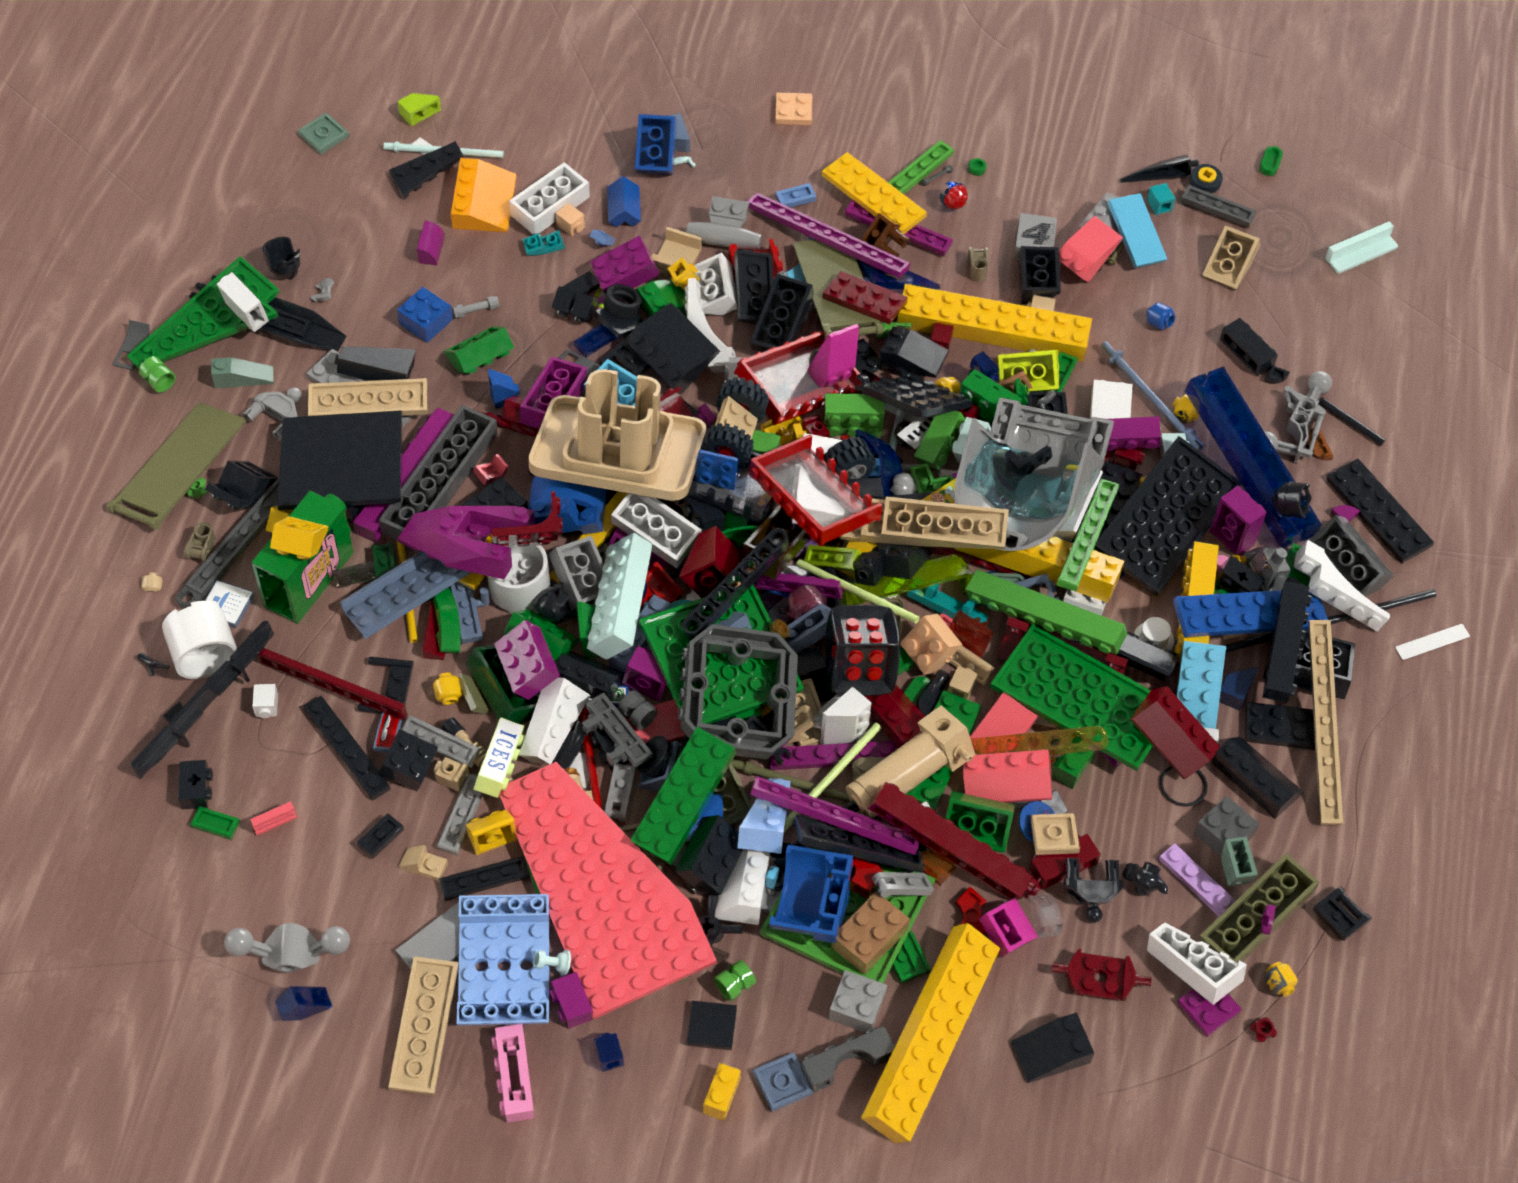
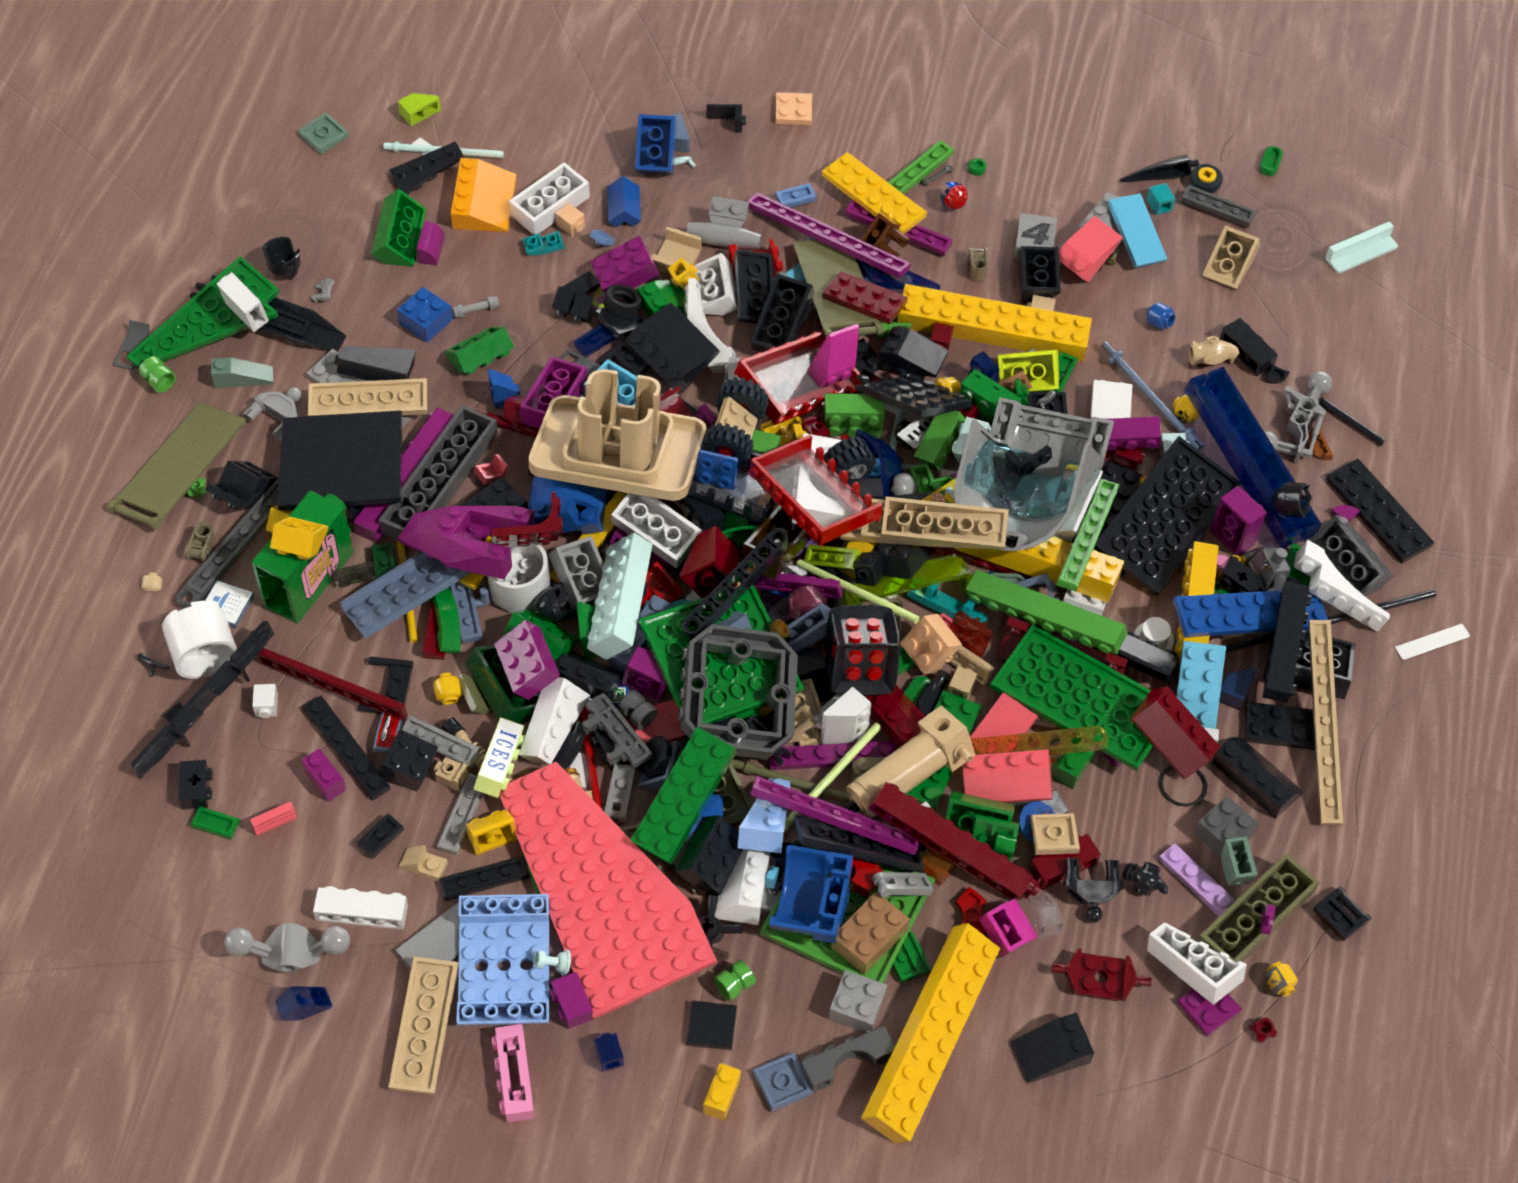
(323, 775): none -> magenta brick
(360, 908): none -> white brick
(399, 230): none -> green slope
(727, 111): none -> black bracket
(997, 833): none -> green plate
(1212, 352): none -> tan animal

